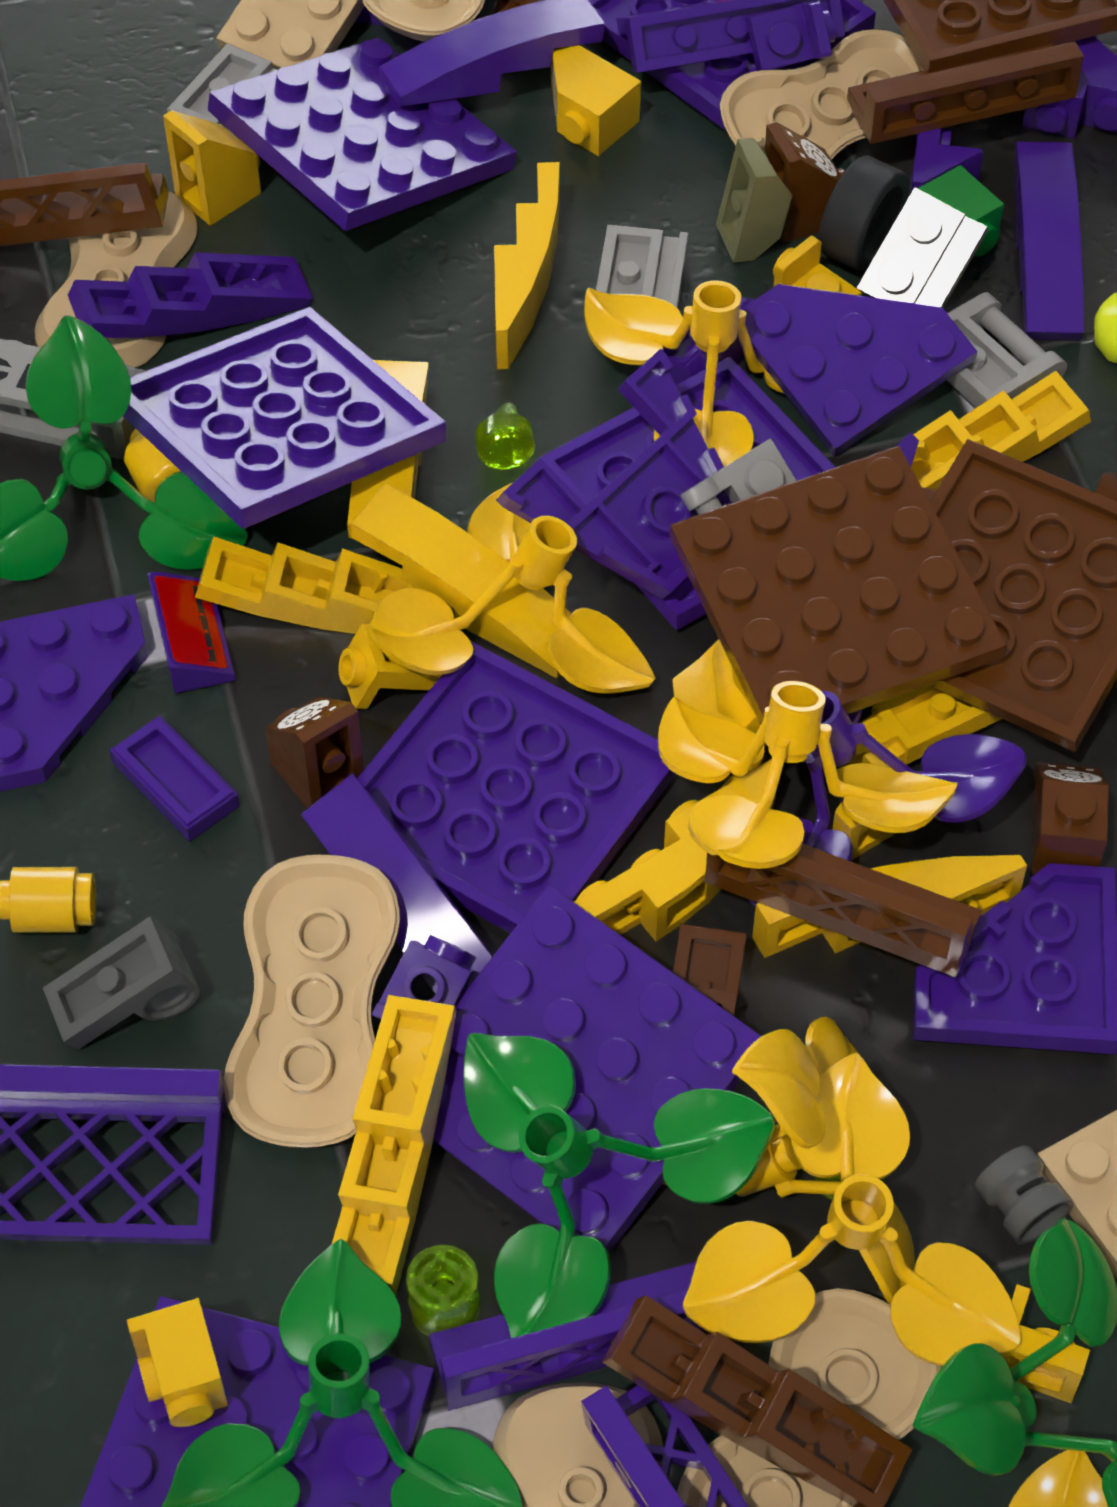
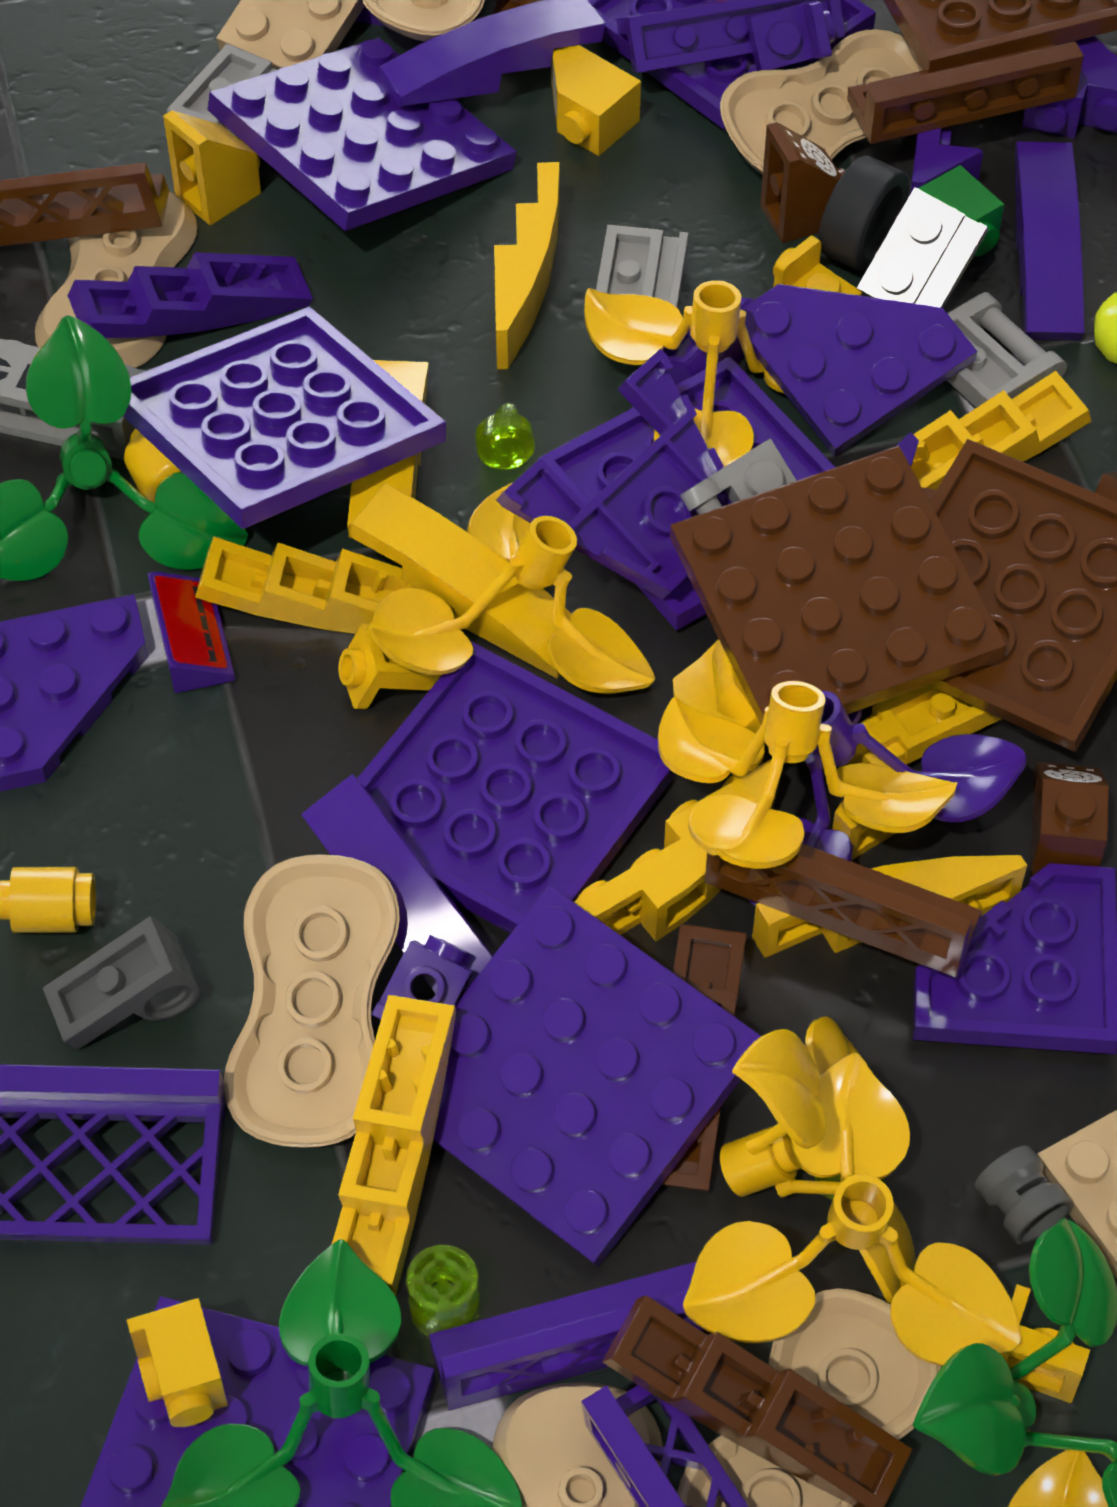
(174, 778): dark purple tile -> none
(316, 747): reddish brown slope -> none
(519, 1103): green plant -> none
(752, 203): olive slope -> none

